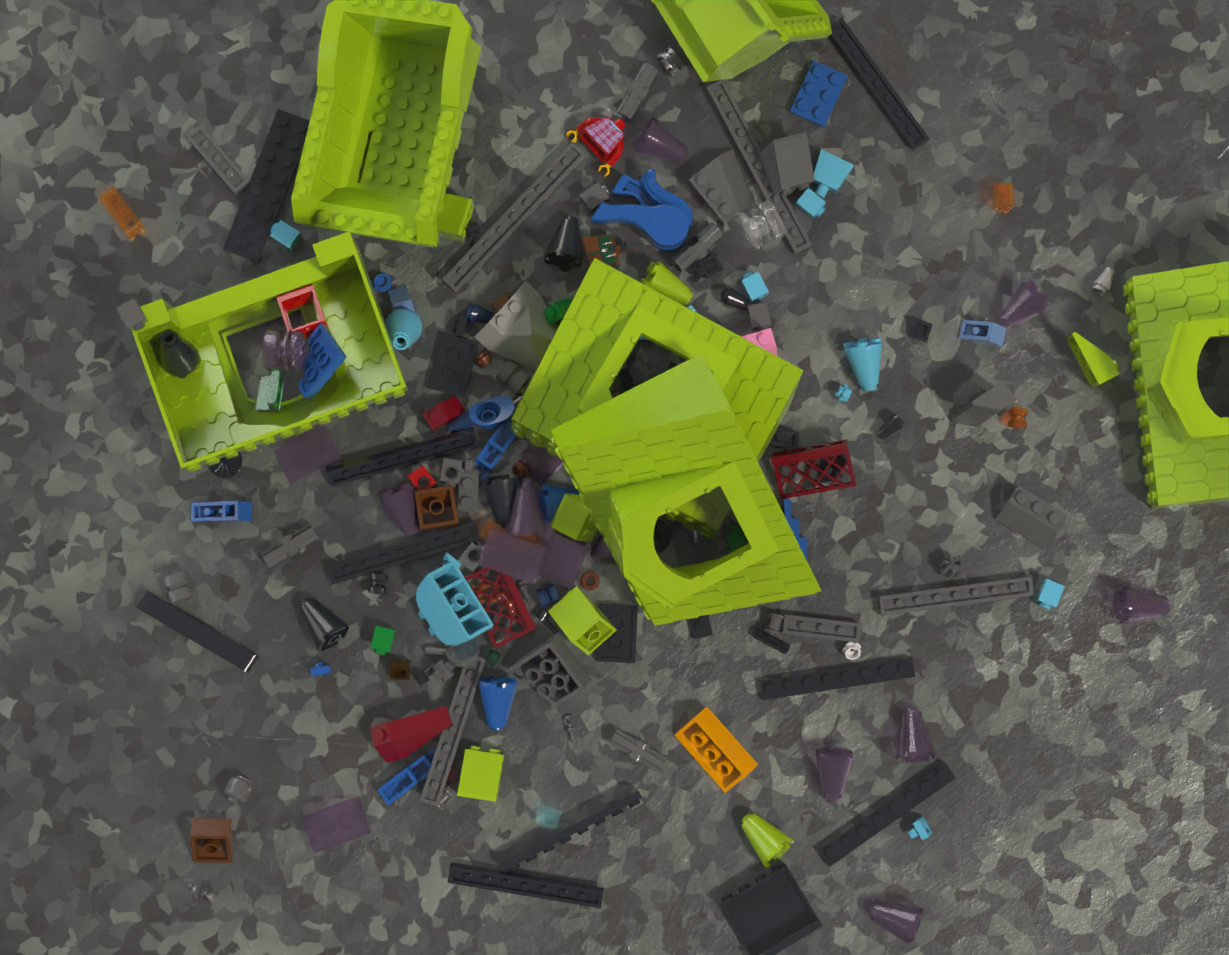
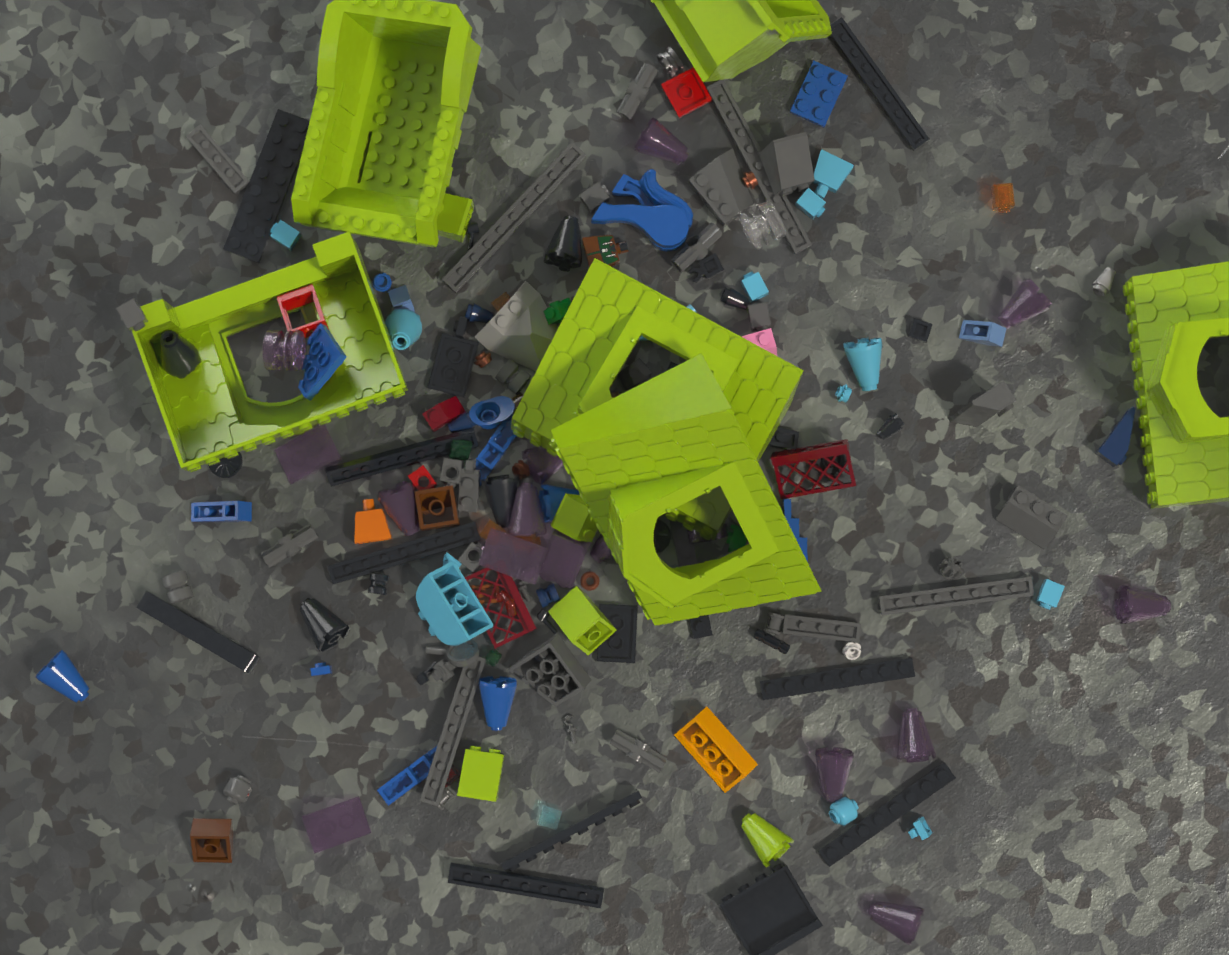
(64, 677): none -> blue cone
(121, 212): clear orange plate -> none
(270, 392): clear green panel -> none
(371, 524): none -> orange torso
(382, 640): green brick -> none
(400, 669): dark brown brick -> none
(403, 736): dark red wedge -> none
(460, 450): none -> clear green plate
(602, 138): red torso -> none
(667, 283): lime cone -> none
(686, 92): none -> red plate
(750, 180): none -> copper plate
(843, 811): none -> medium azure head
(1018, 418): clear orange wheel -> none
(1094, 363): lime slope -> none
(1118, 441): none -> dark blue slope

